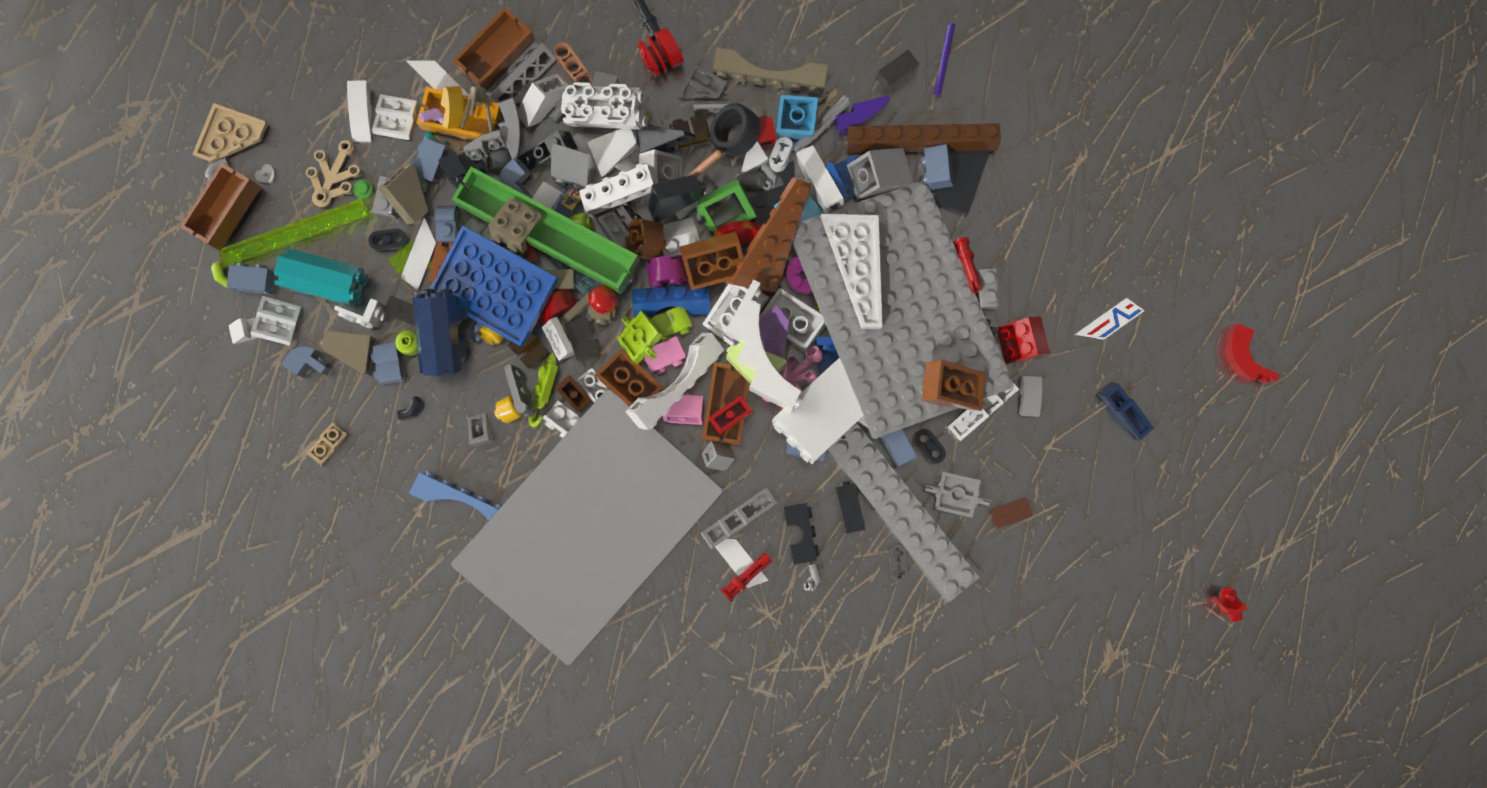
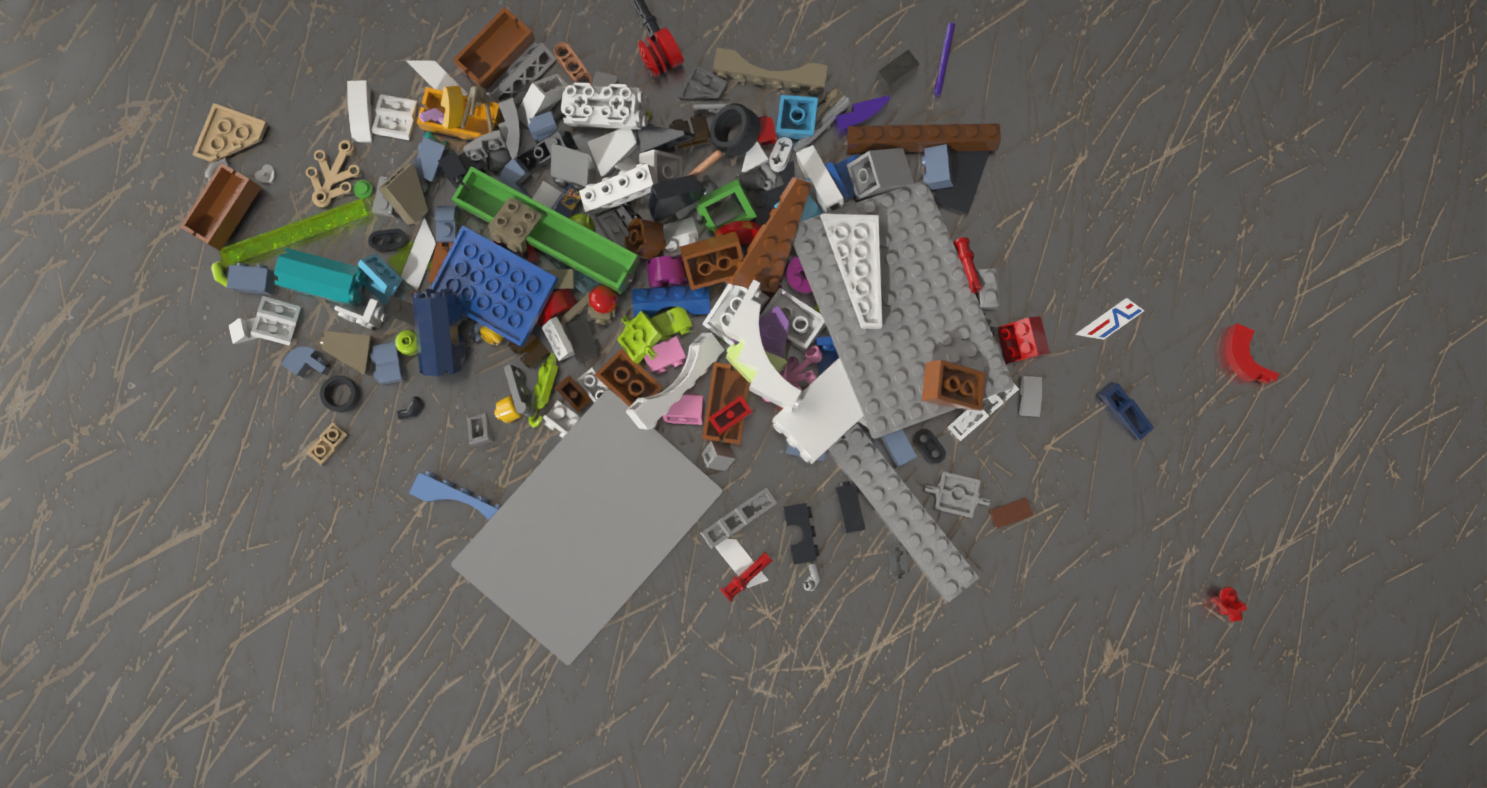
(327, 385): none -> black tyre
(381, 278): none -> medium azure bracket
(542, 126): none -> sand blue brick

